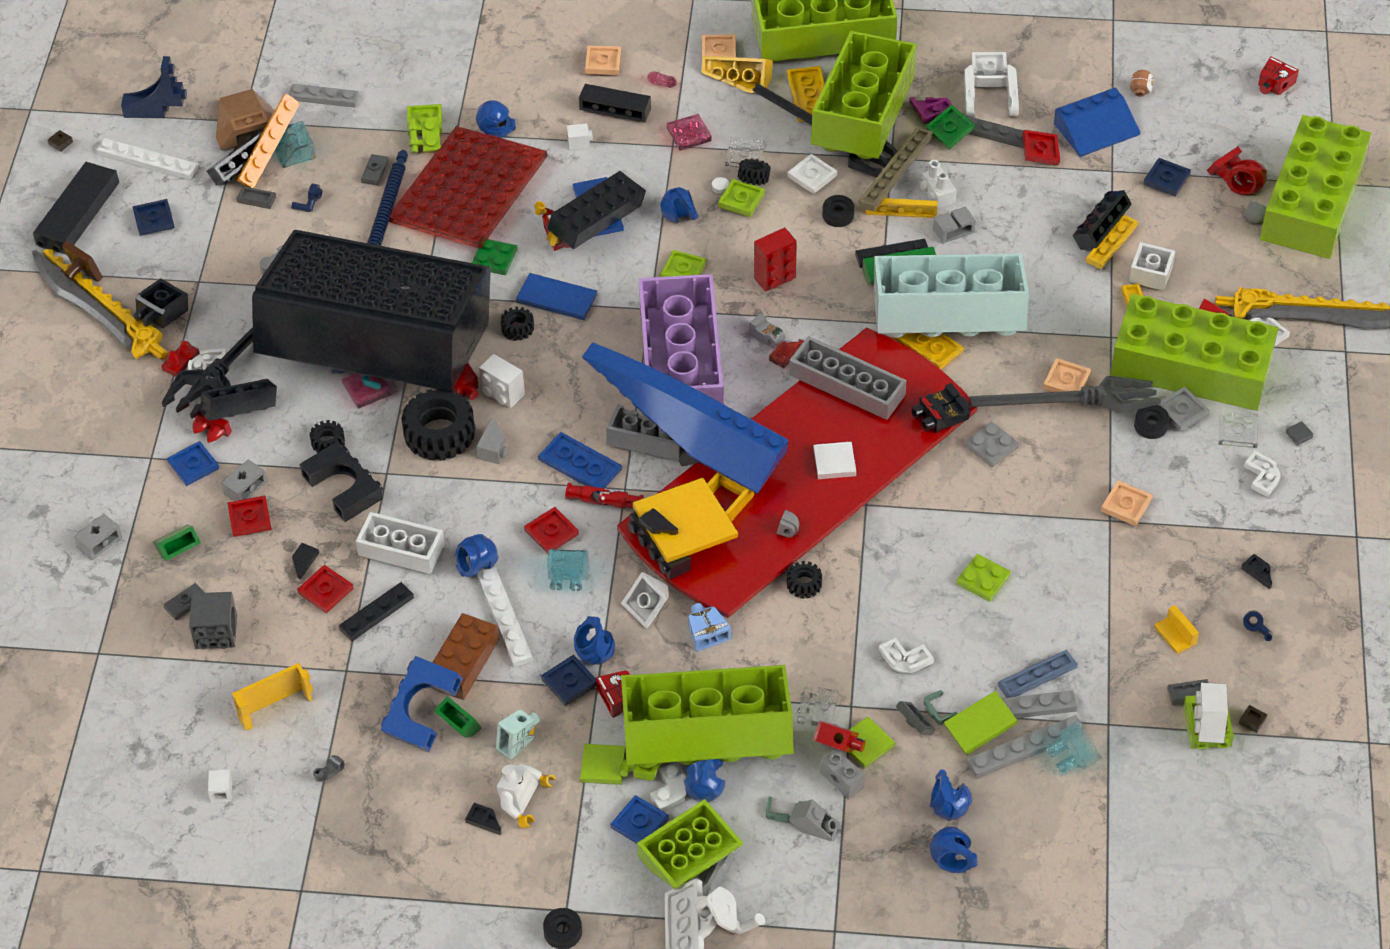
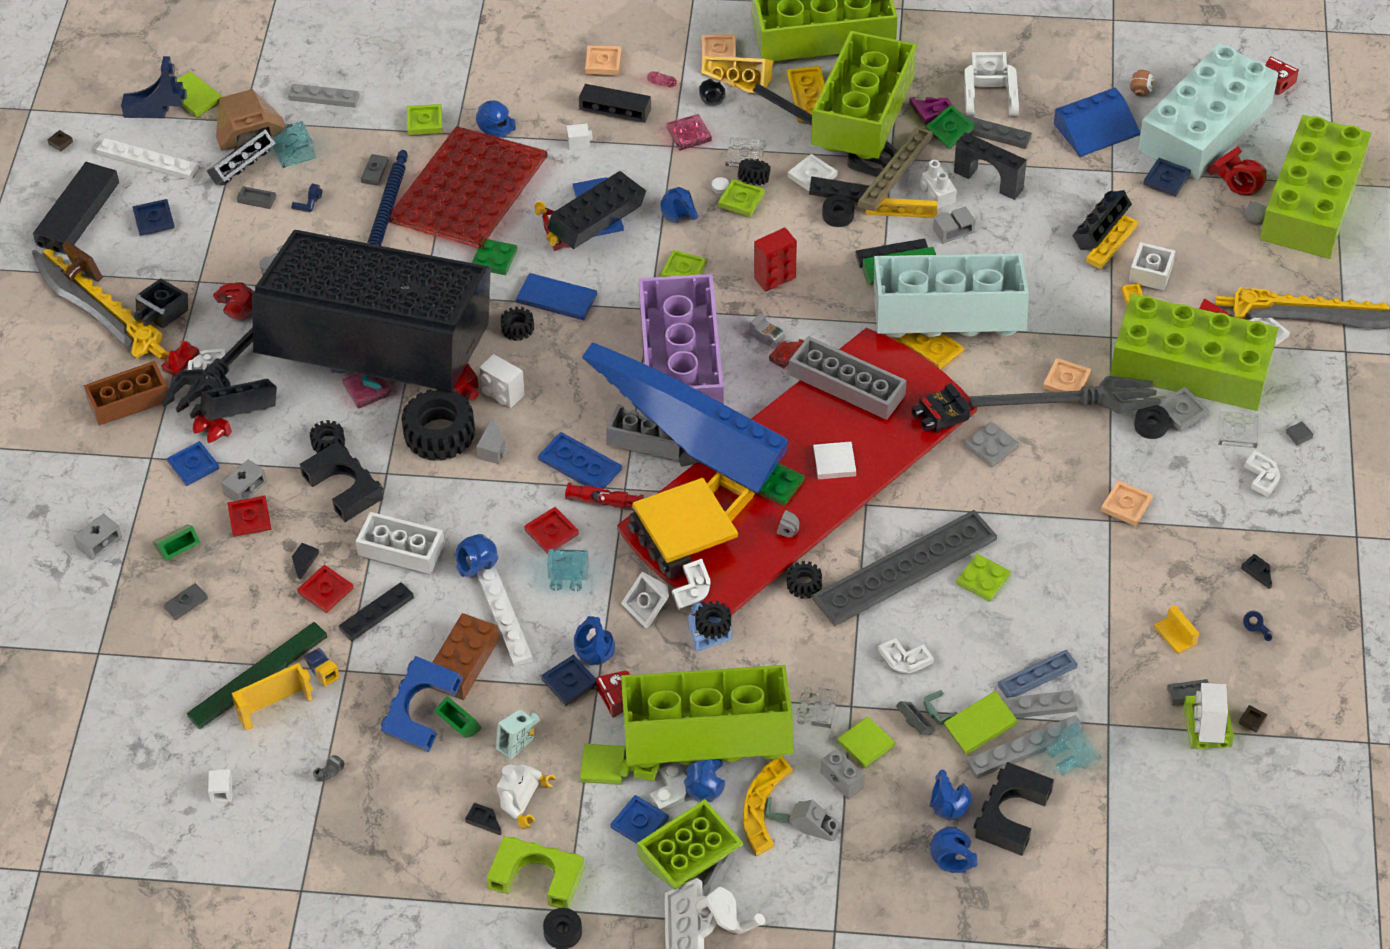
(126, 392): none -> dark orange brick
(199, 94): none -> lime tile
(213, 620): dark grey brick -> none
(239, 304): none -> red helmet
(268, 141): plate -> none
(269, 665): none -> dark green tile
(322, 666): none -> leg
(430, 135): lime plate -> none
(516, 854): none -> lime arch
(657, 523): black tile -> none
(696, 589): none -> white plate
(712, 92): none -> black hair
(713, 629): none -> black tyre
(756, 801): none -> yellow tile
(782, 485): none -> green plate
(828, 187): none -> black plate
(838, 737): red torso -> none
(904, 567): none -> dark grey plate
(1009, 165): none -> black arch
(1012, 783): none -> black arch
(1041, 147): red plate -> none
(1208, 110): none -> light aqua brick

